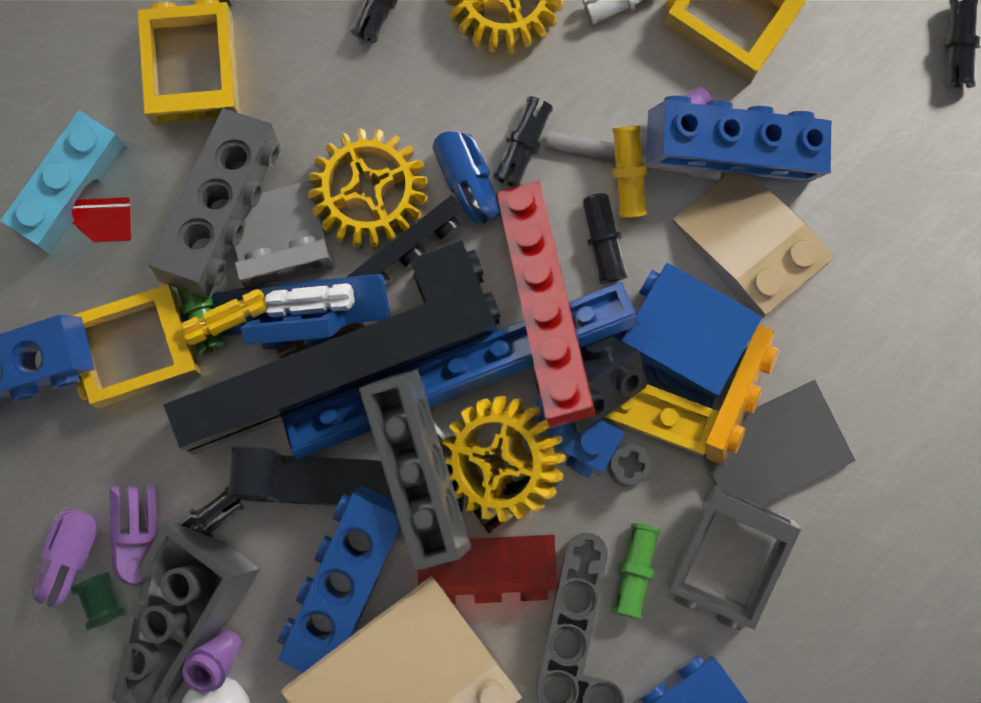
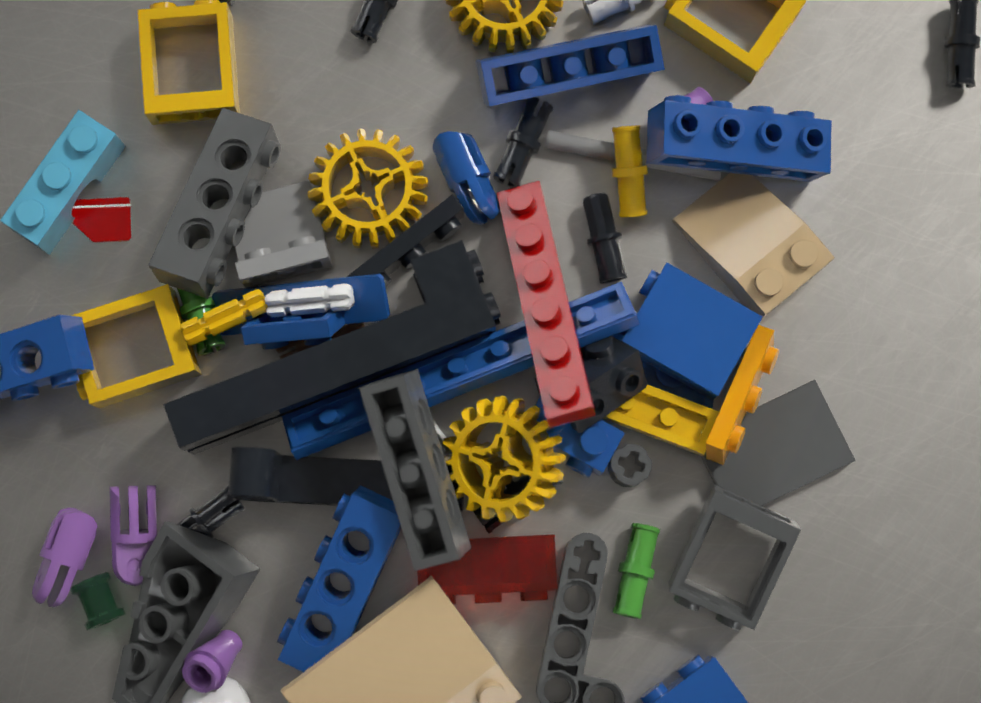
(570, 65): none -> blue brick

